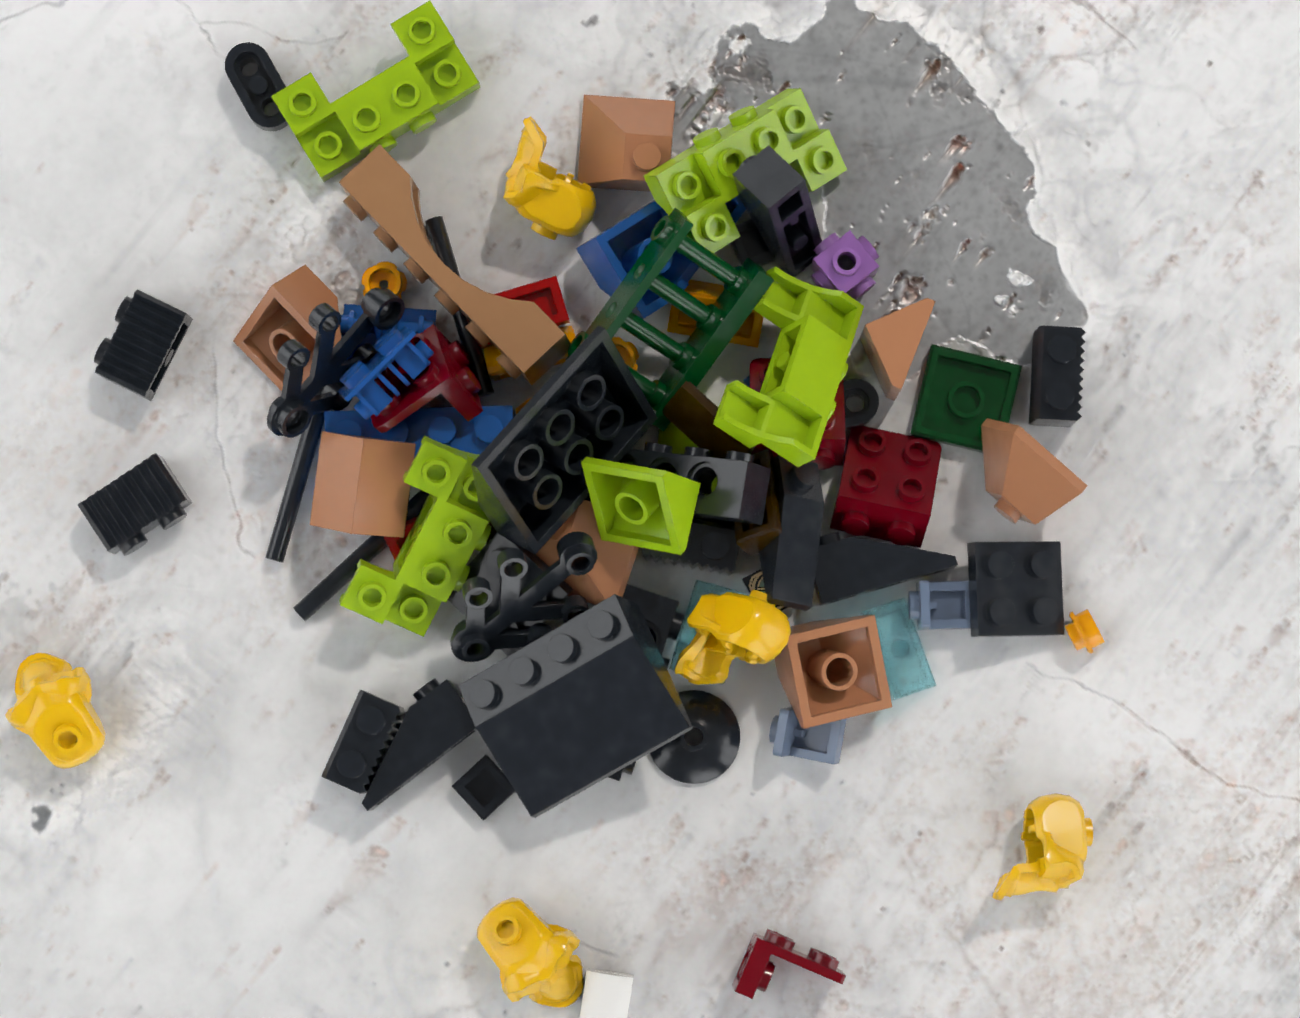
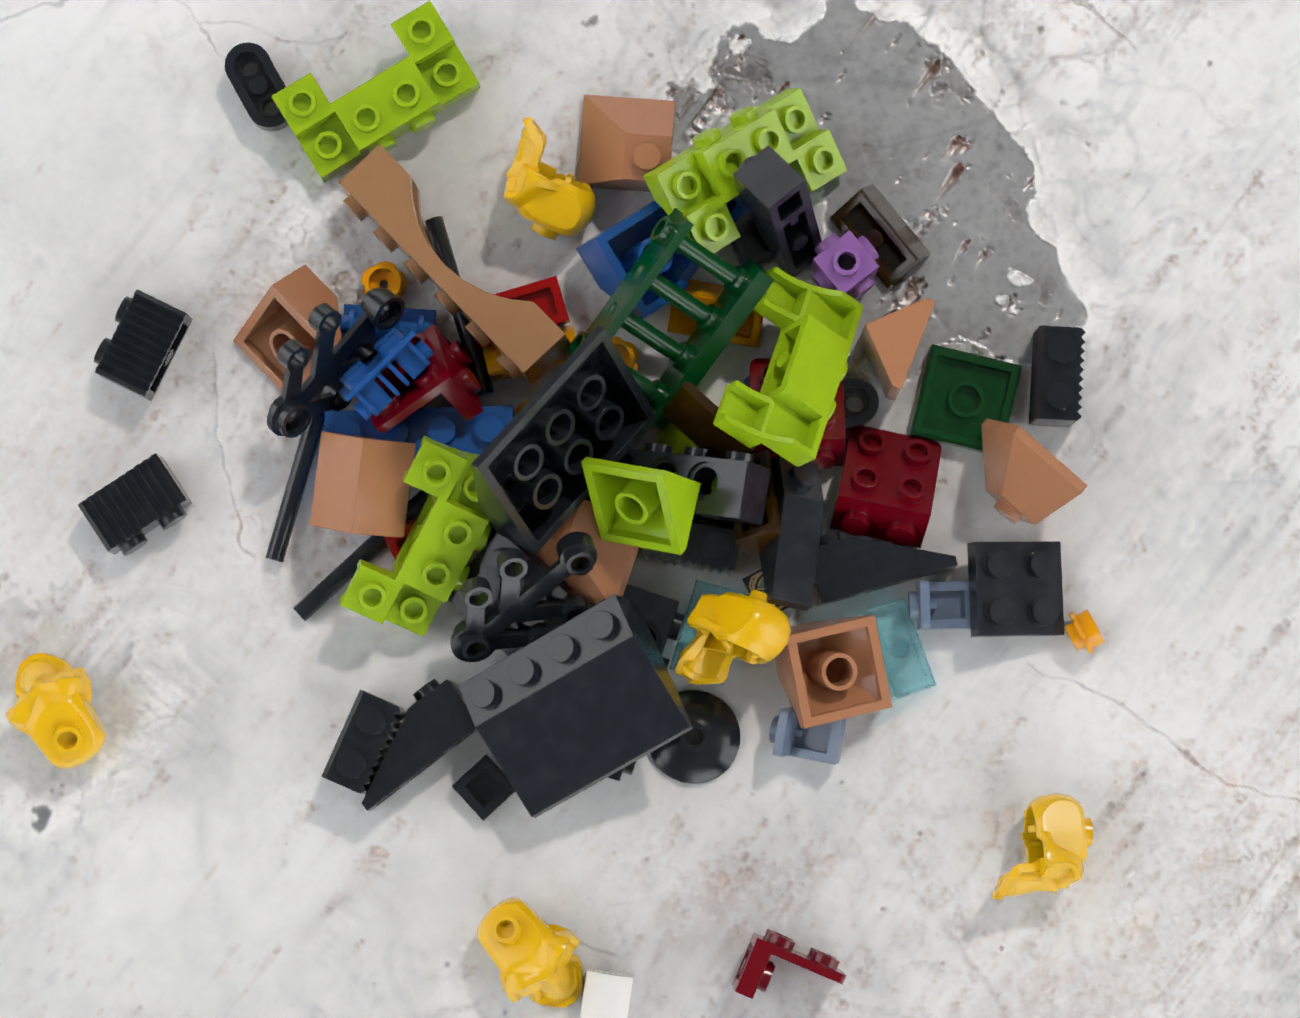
(875, 219): none -> dark brown slope

